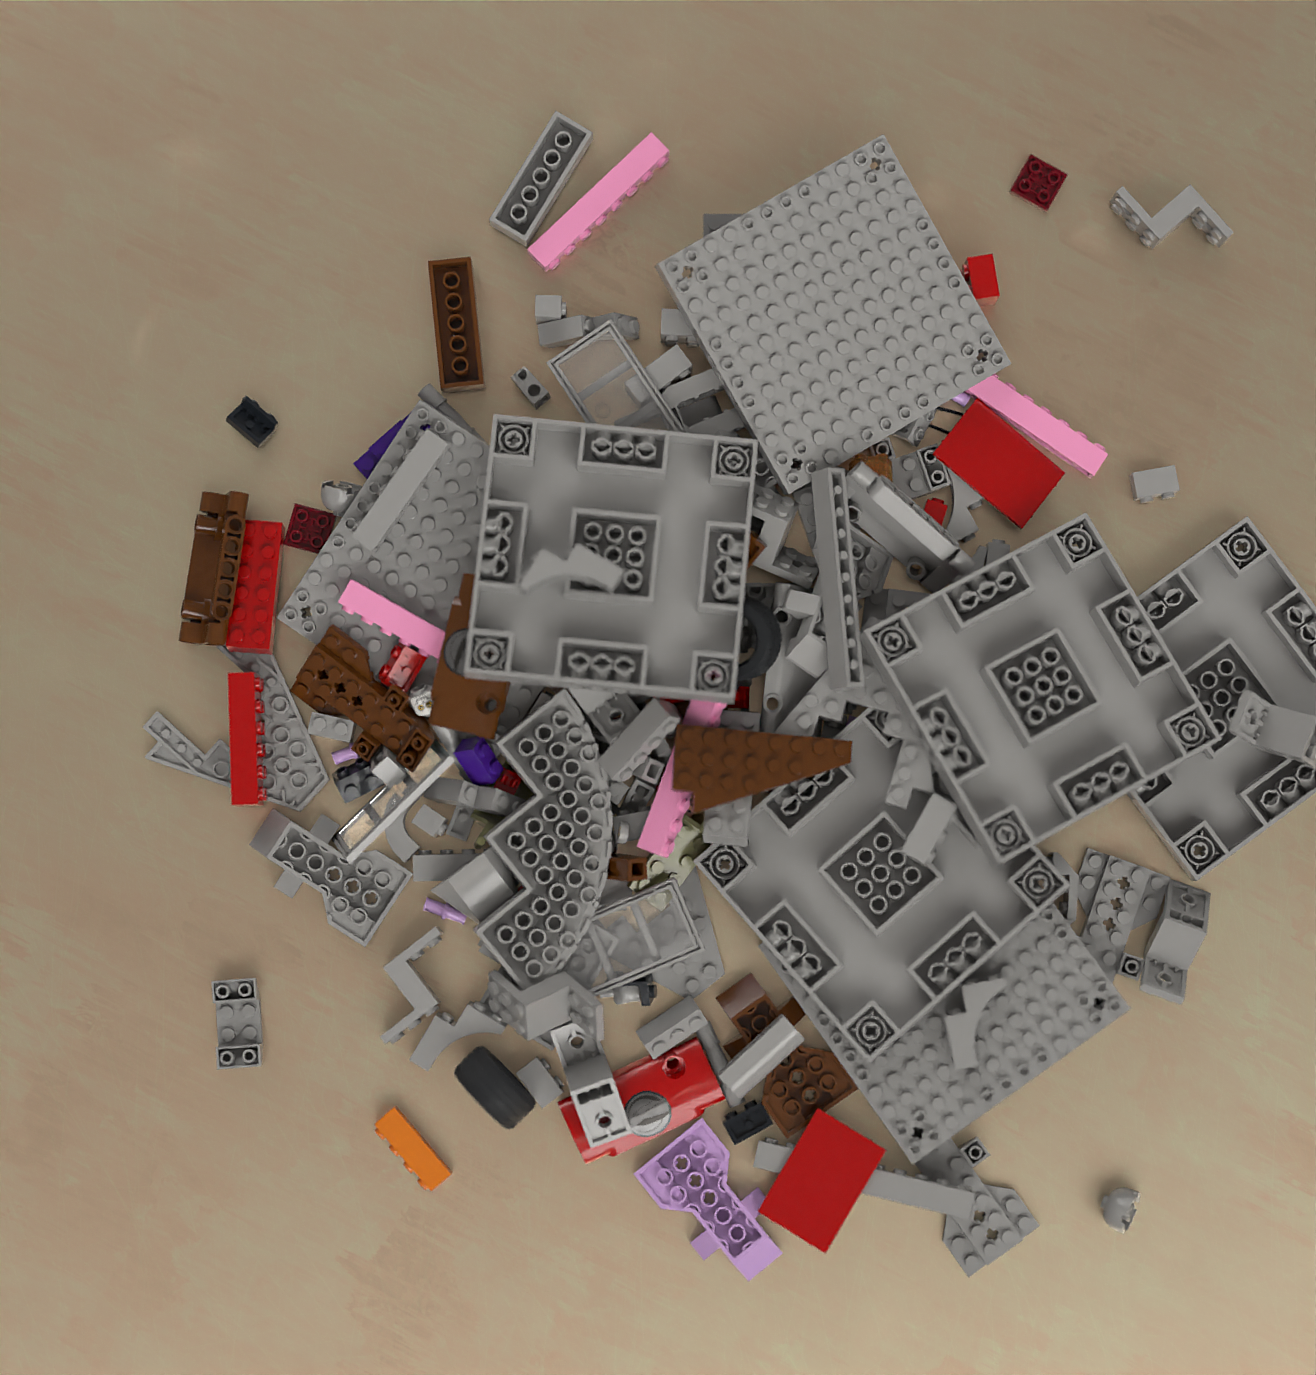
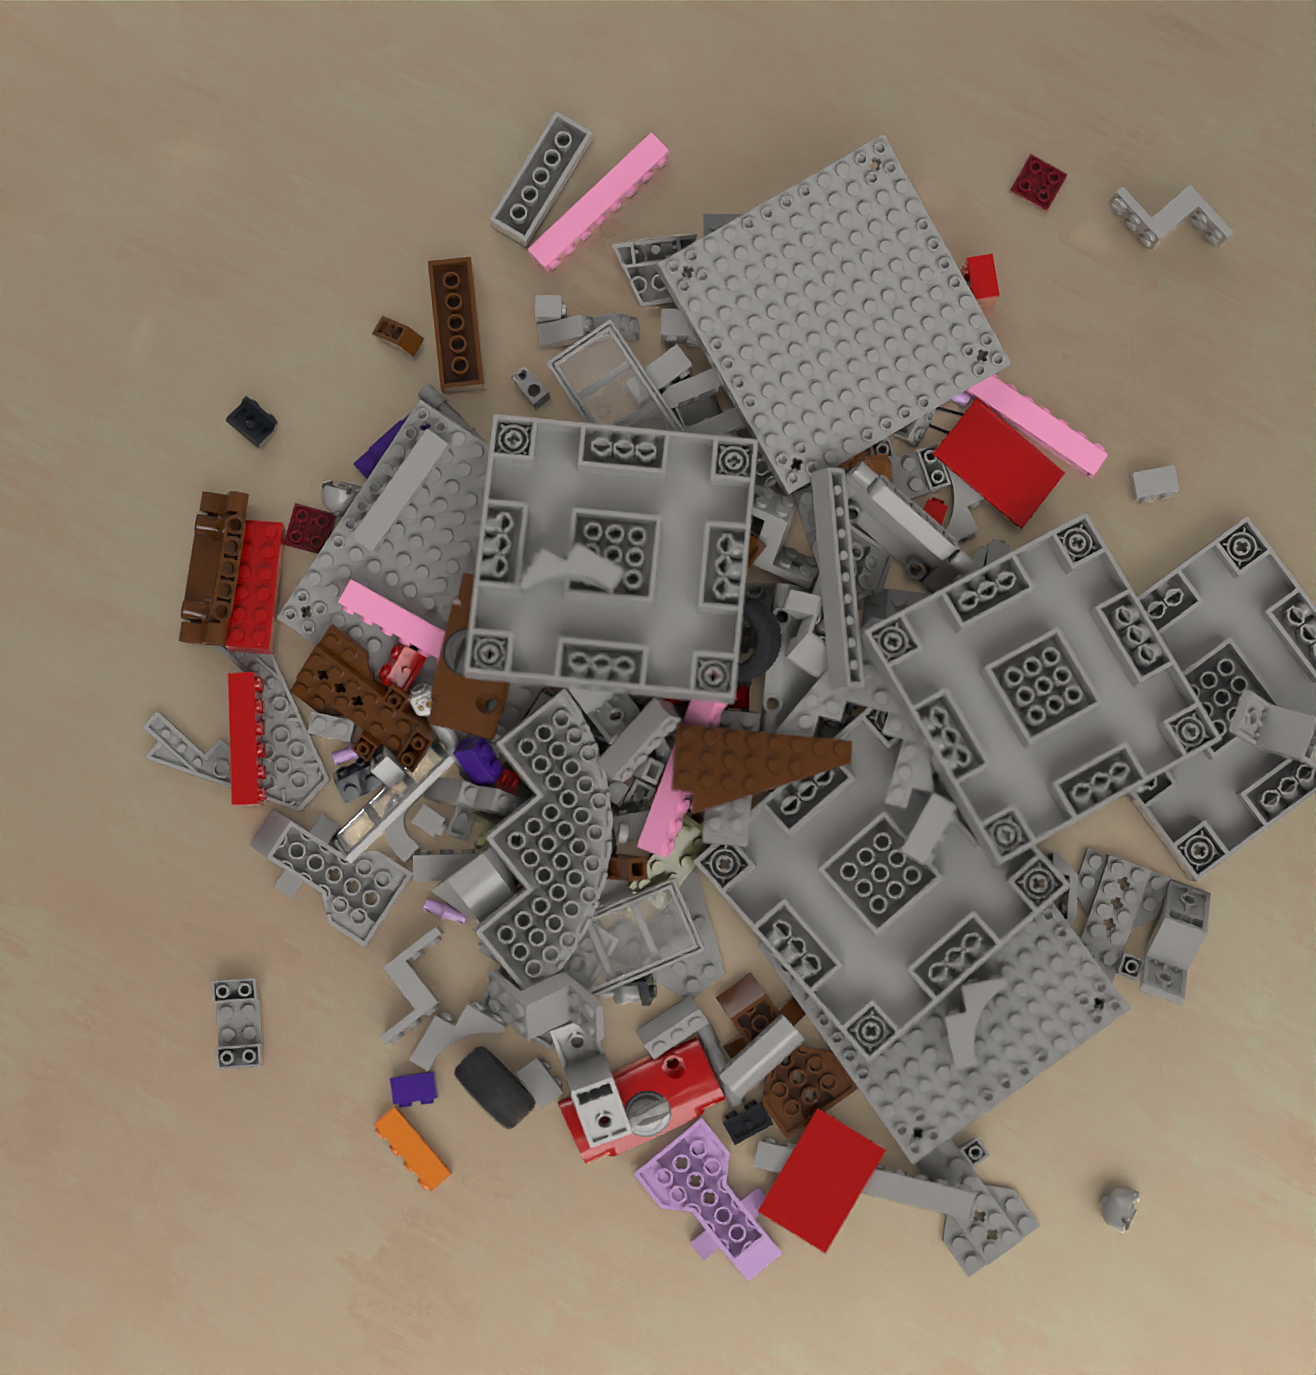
(398, 335): none -> reddish brown arch
(414, 1088): none -> dark purple brick
(639, 259): none -> light grey wedge

